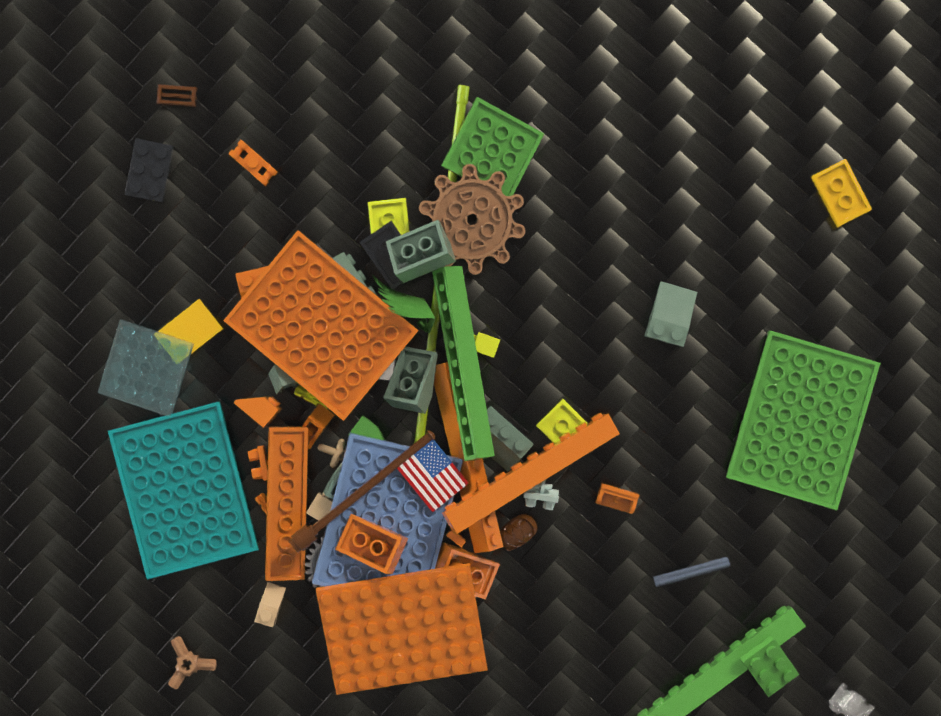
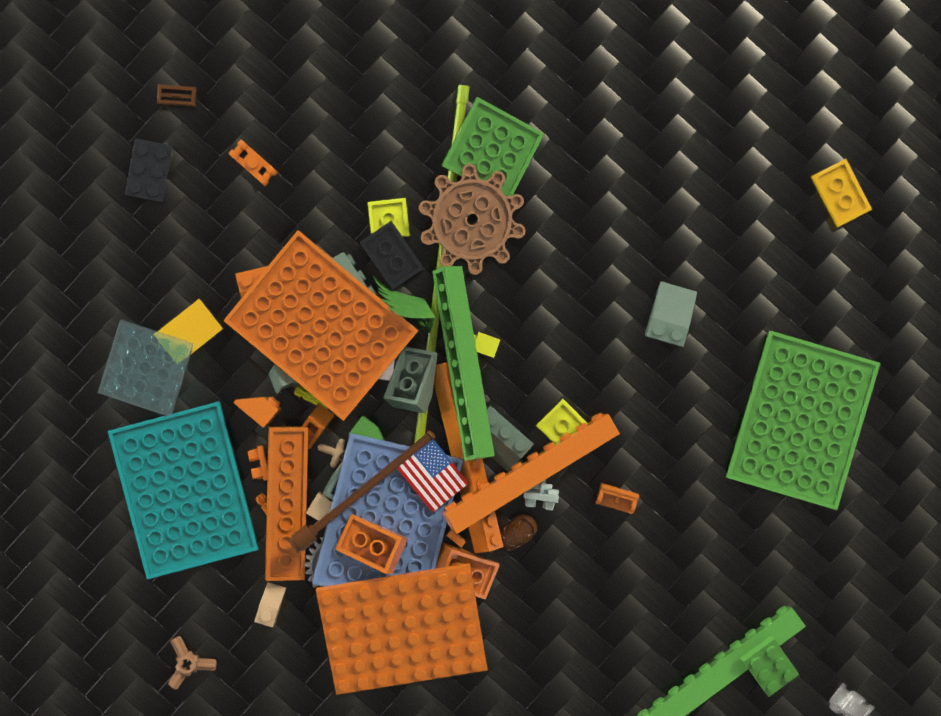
(420, 251): sand green slope -> none
(673, 576): sand blue axle -> none

